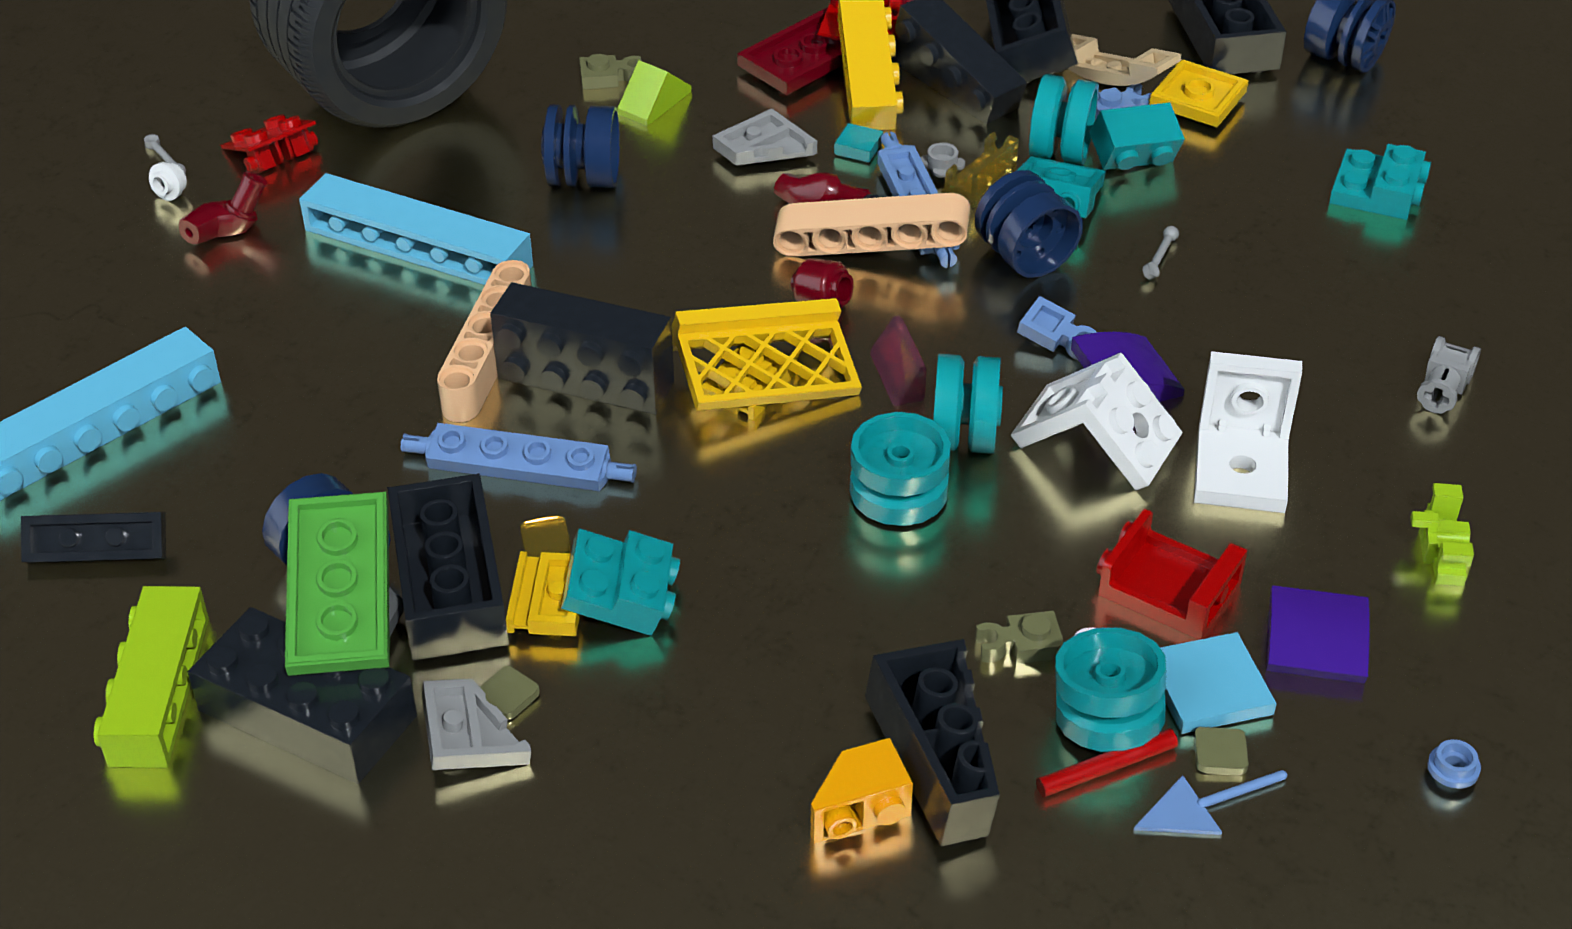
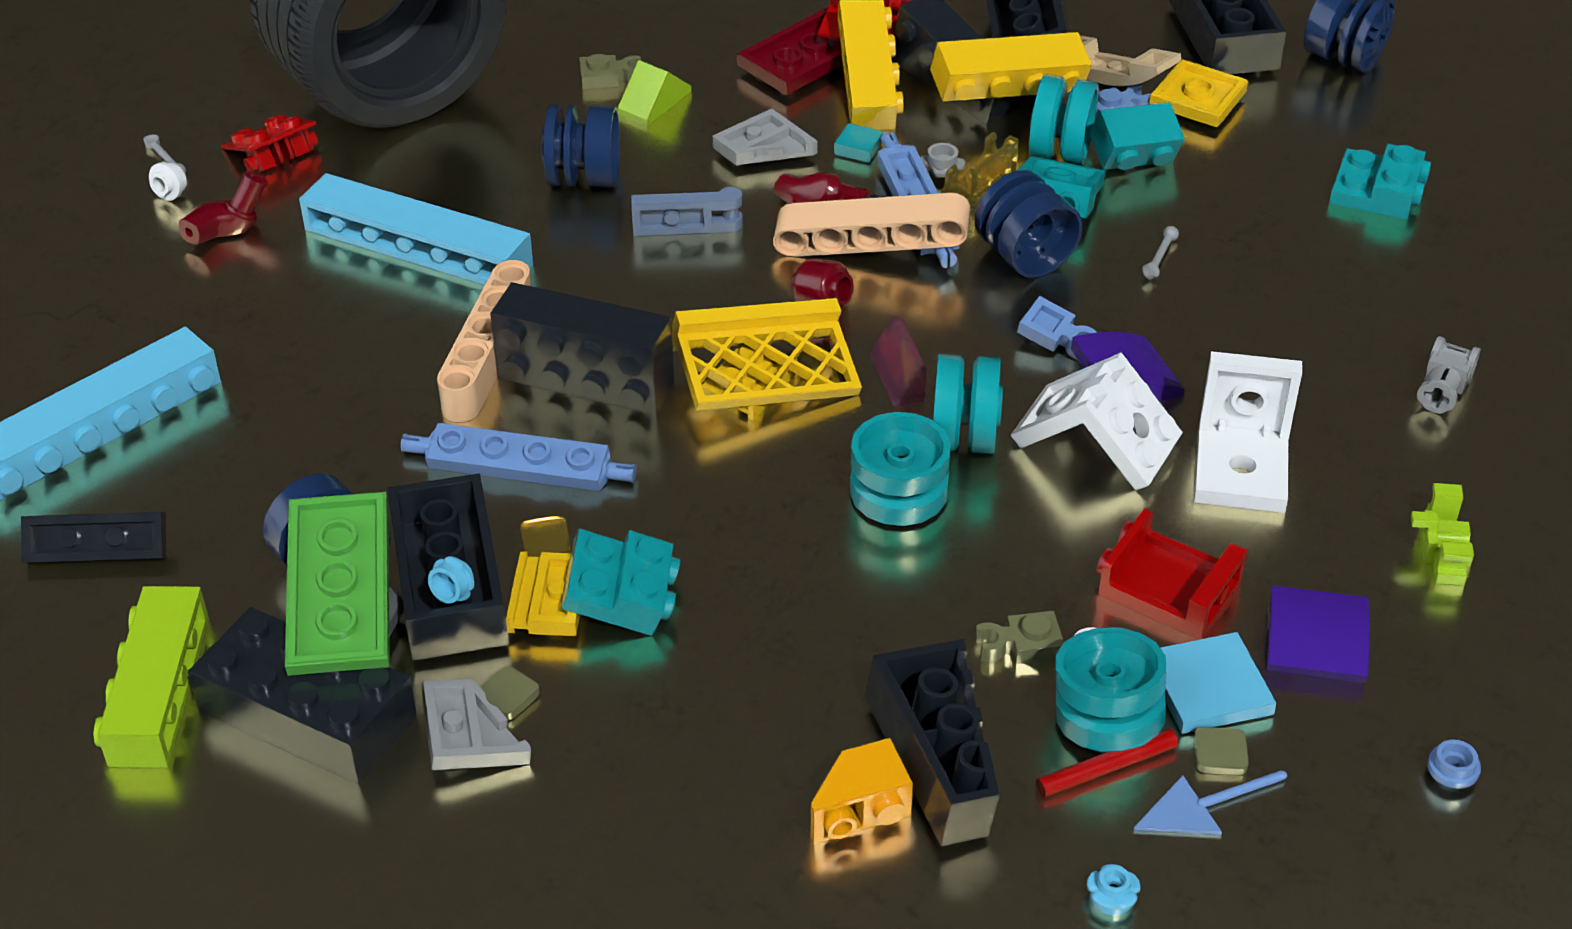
(451, 580): none -> medium azure plate
(687, 213): none -> sand blue plate
(1007, 65): none -> yellow brick
(1113, 899): none -> medium azure plate

